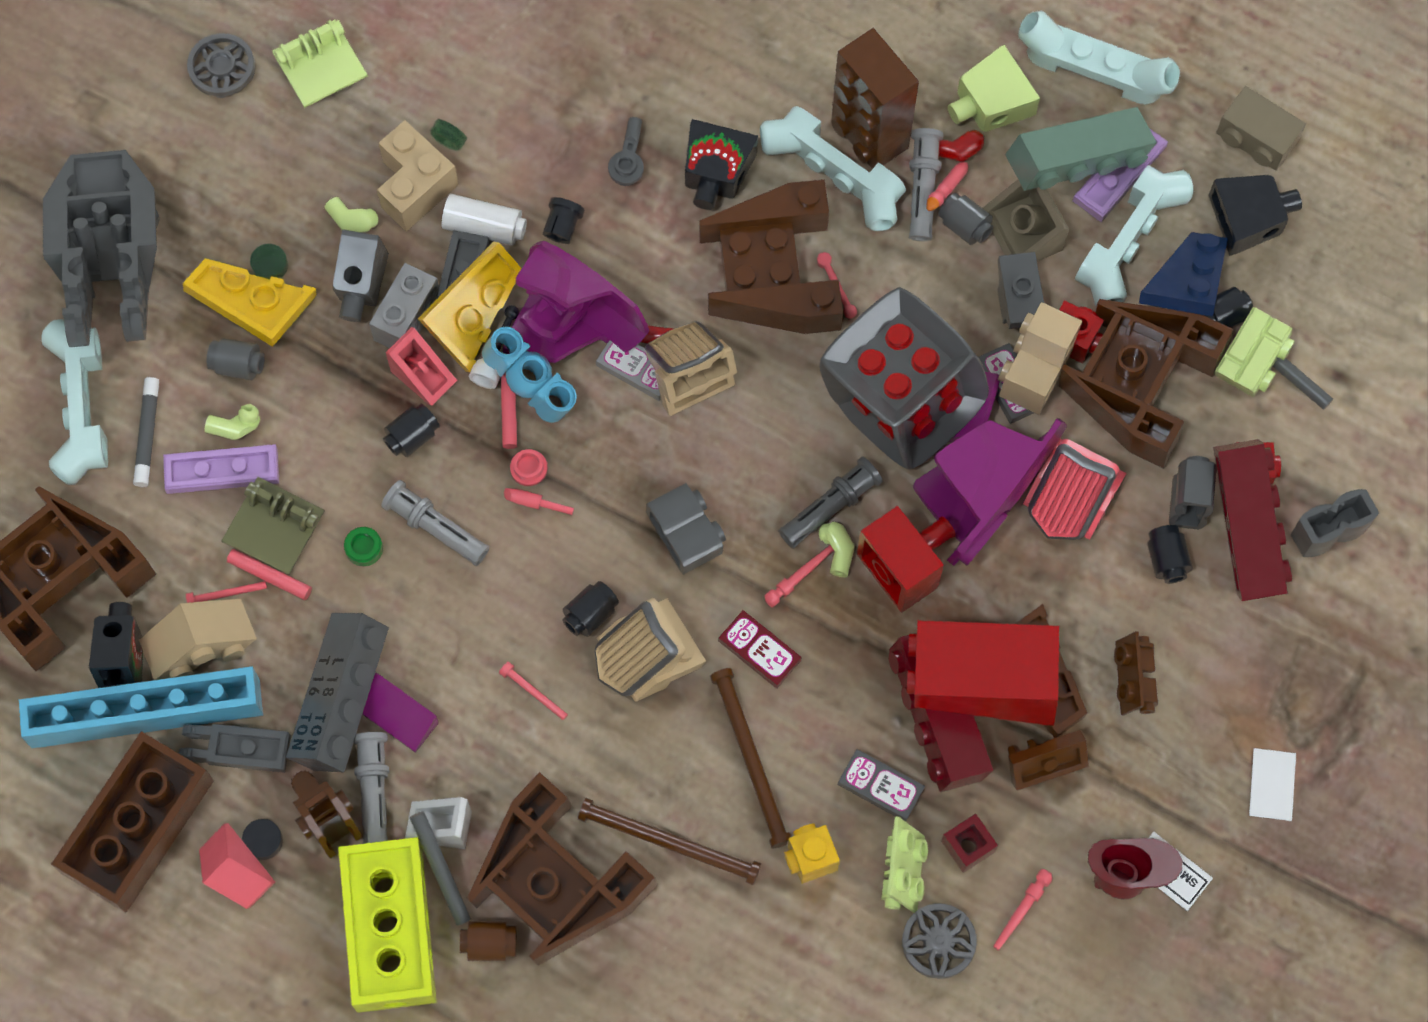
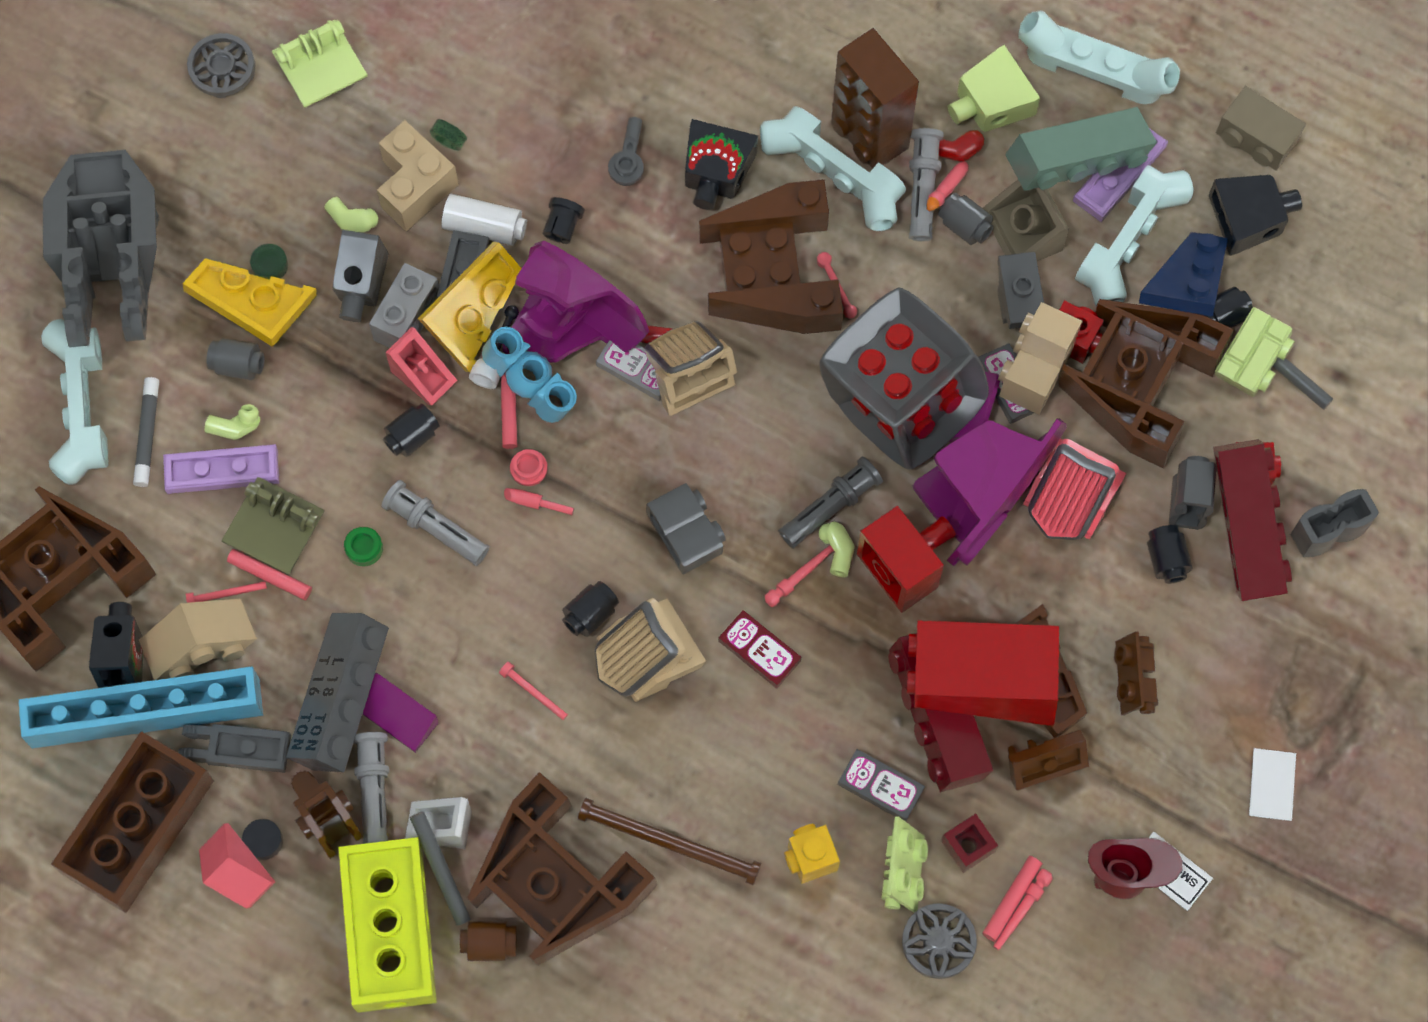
(751, 757): reddish brown bar -> none
(1012, 898): none -> coral piece

